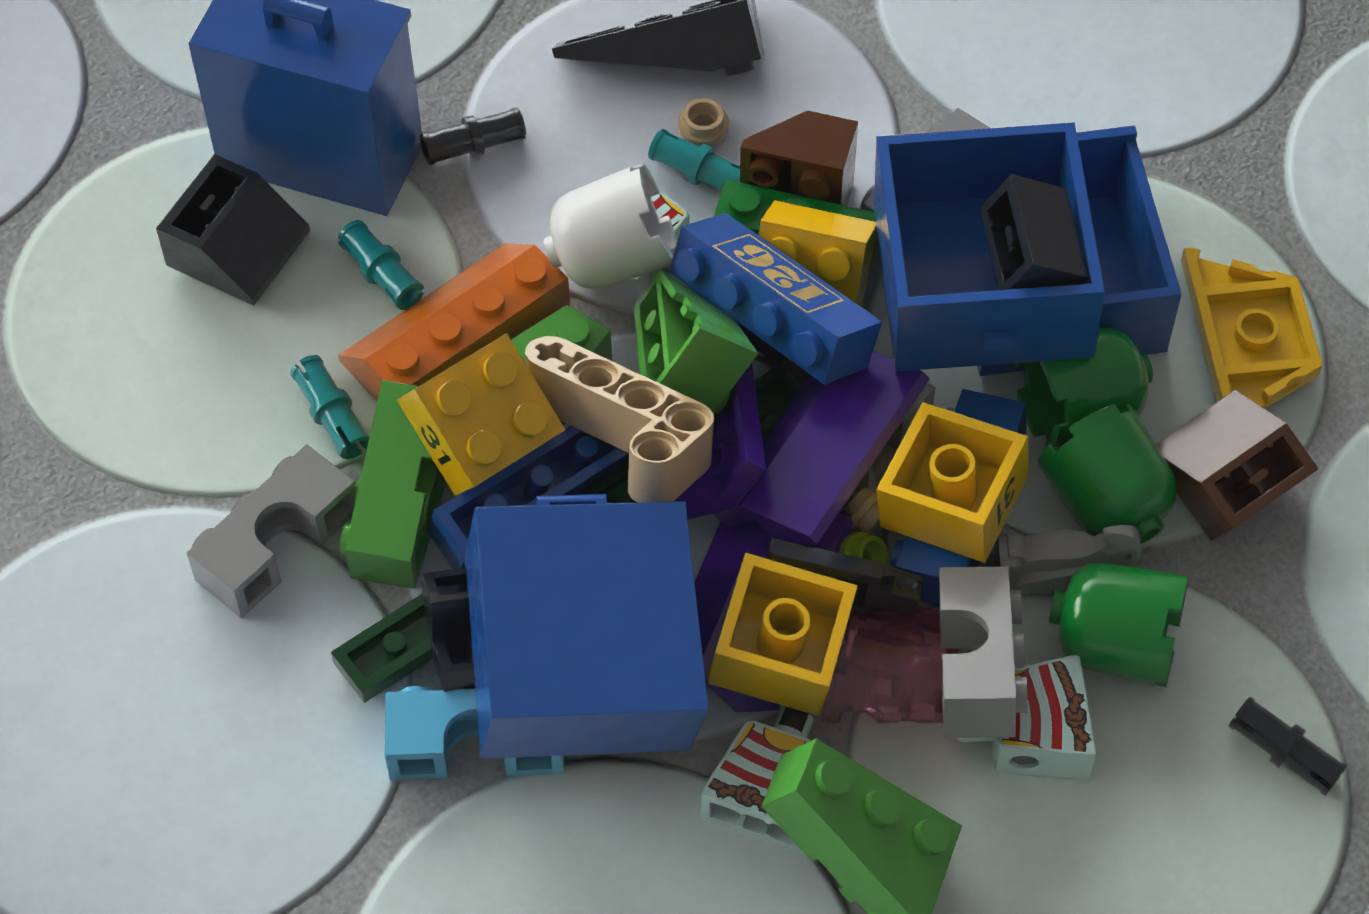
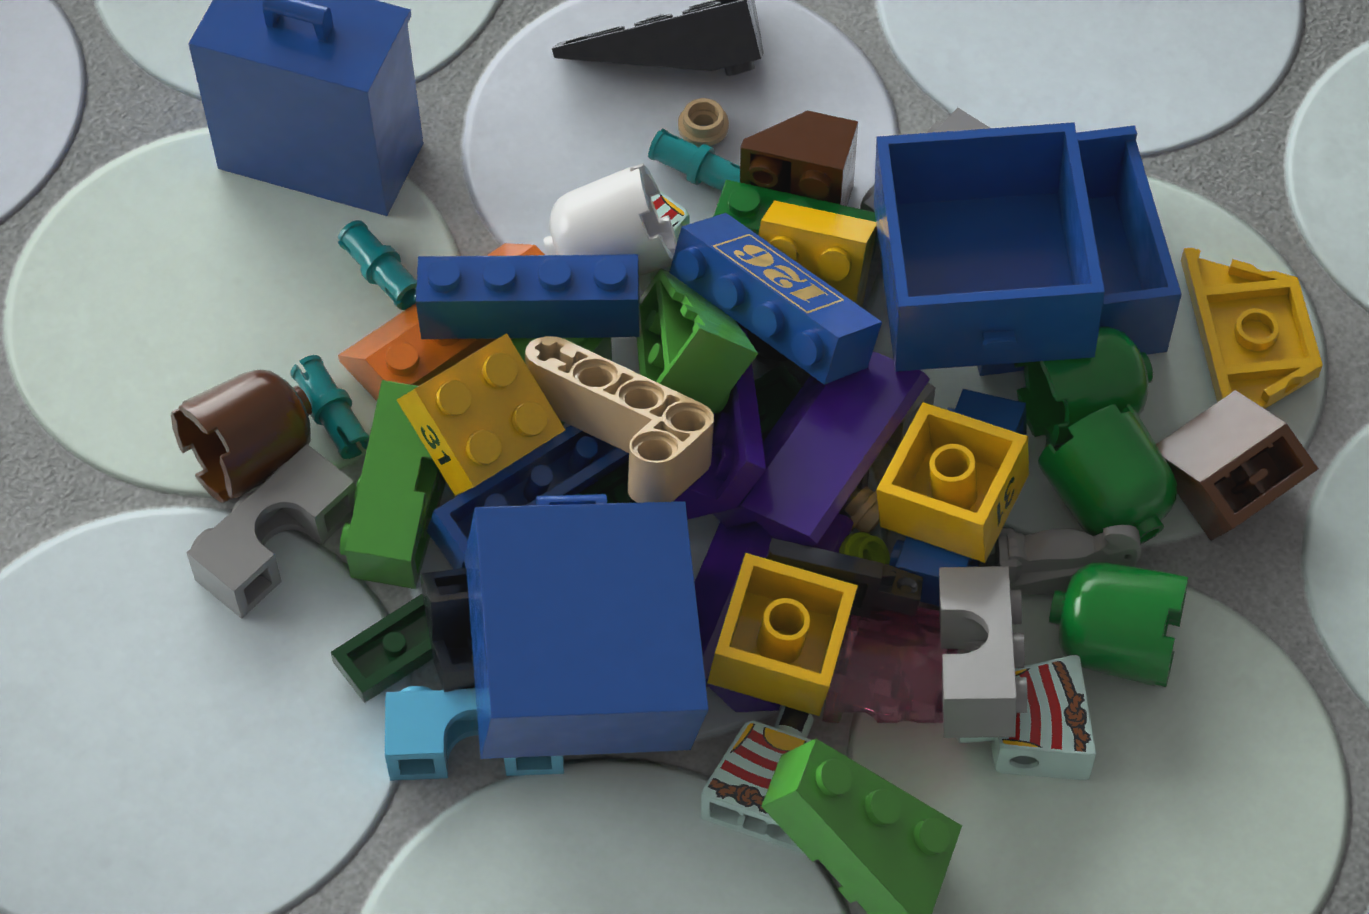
(231, 230): black slope -> none
(243, 431): none -> reddish brown cylinder
(472, 136): black pin -> none
(528, 296): none -> blue brick
(1033, 235): black slope -> none
(1287, 746): black pin -> none

